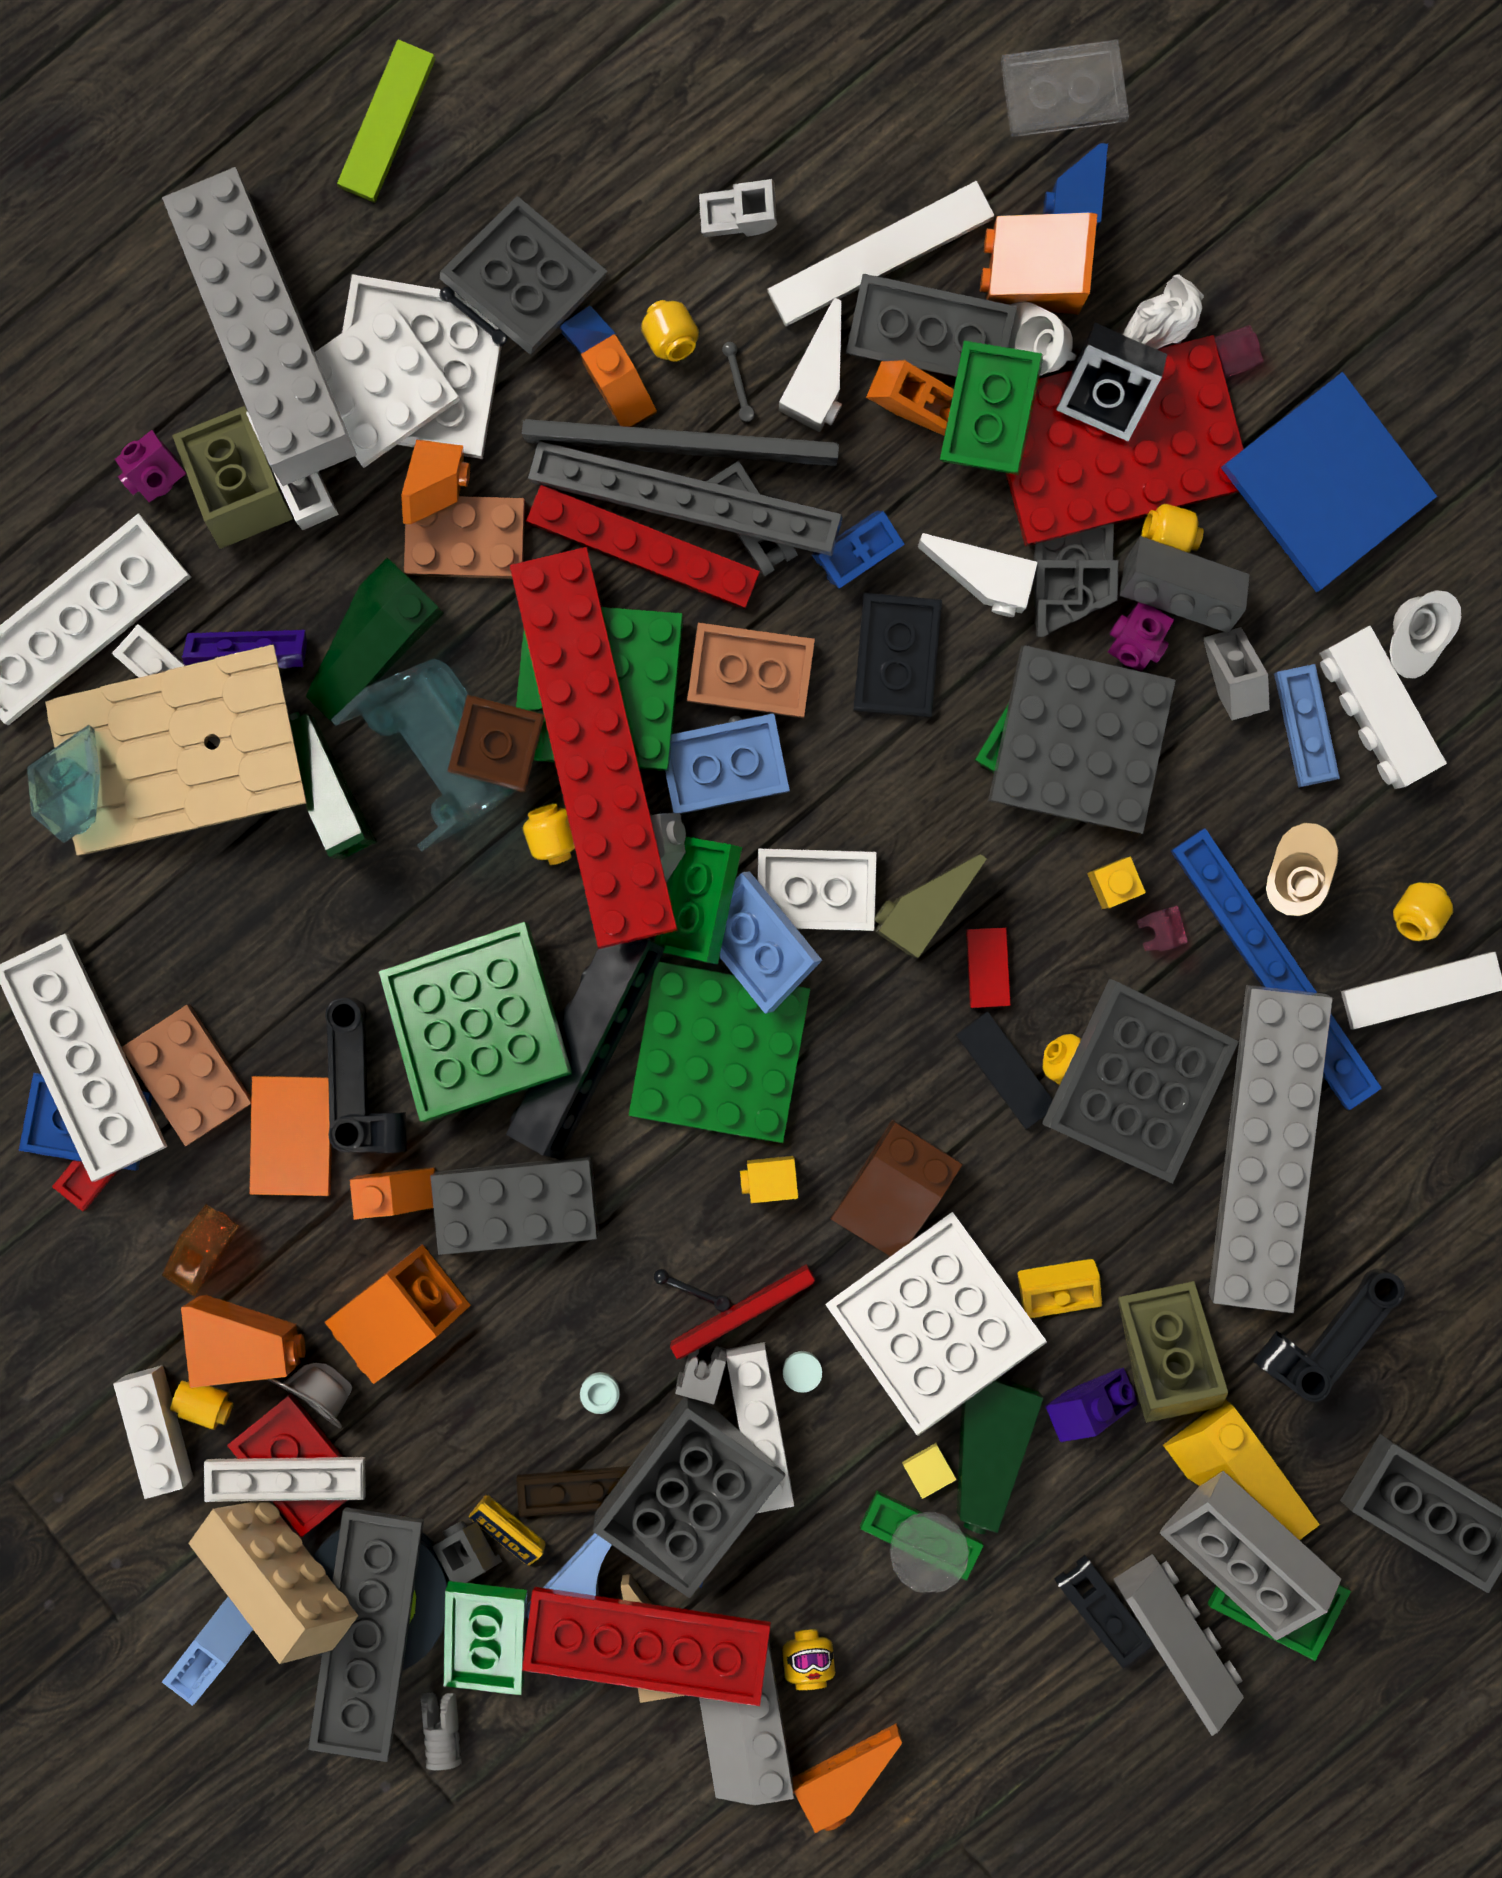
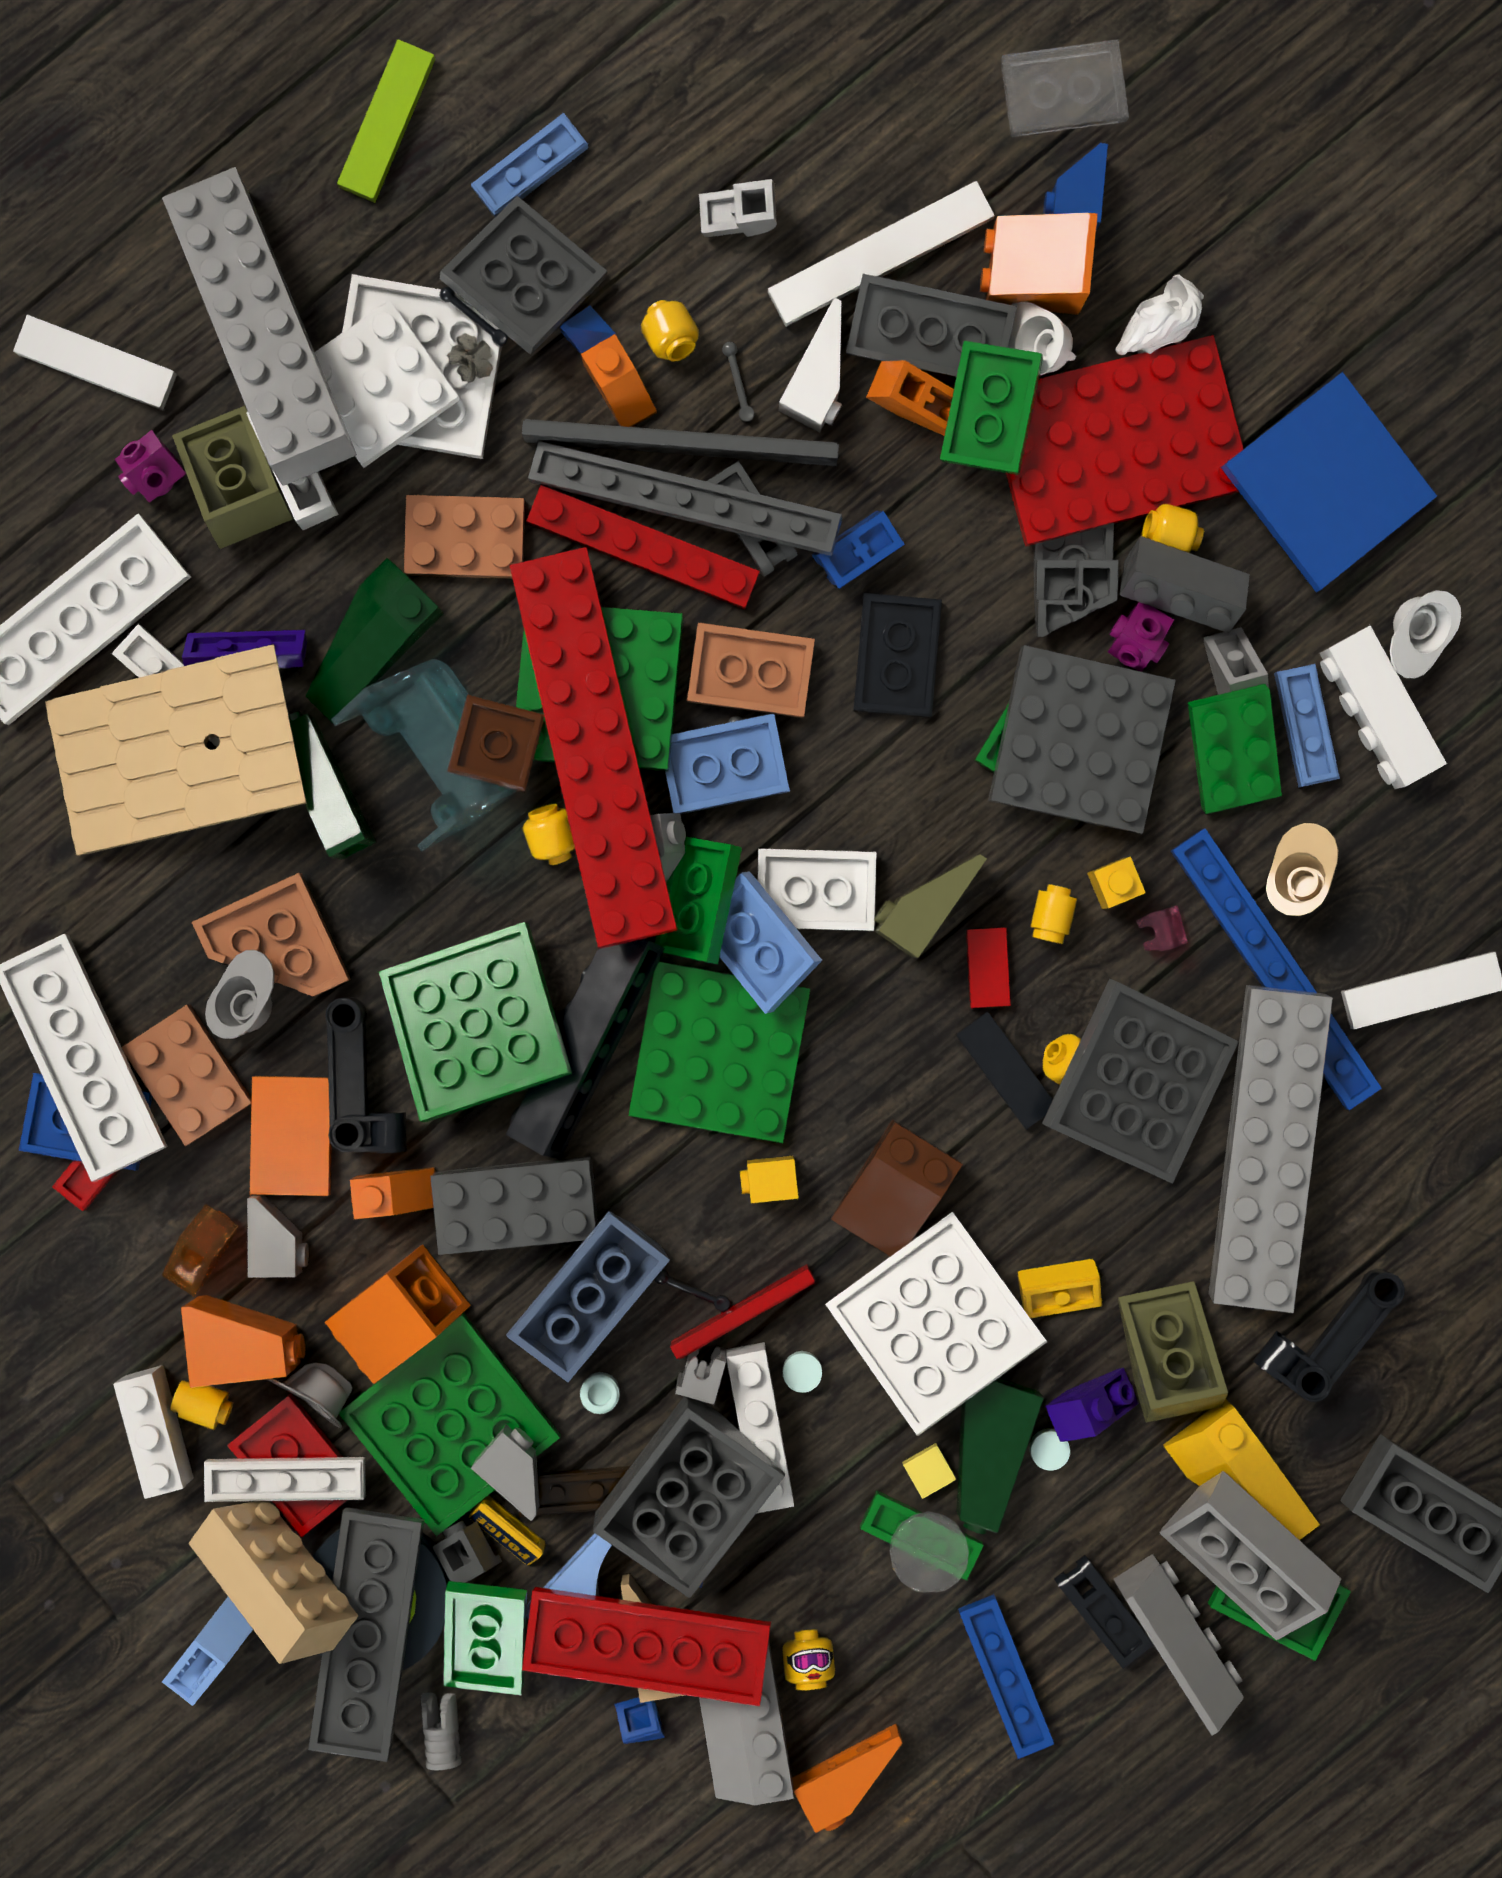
(66, 786): clear light blue slope -> none
(95, 362): none -> white tile
(242, 996): none -> light grey piece
(273, 1241): none -> light grey slope
(284, 927): none -> nougat plate
(433, 479): orange slope -> none
(438, 1416): none -> green plate
(471, 357): none -> clear smoke plant
(511, 1469): none -> light grey slope
(530, 164): none -> medium blue tile
(589, 1295): none -> sand blue slope
(639, 1721): none -> blue slope
(987, 574): white slope -> none
(1006, 1676): none -> blue plate
(1048, 1450): none -> light aqua tile
(1053, 914): none -> yellow brick
(1112, 382): black slope -> none
(1235, 748): none -> green plate
(1238, 351): clear pink tile -> none
(1423, 911): yellow head -> none

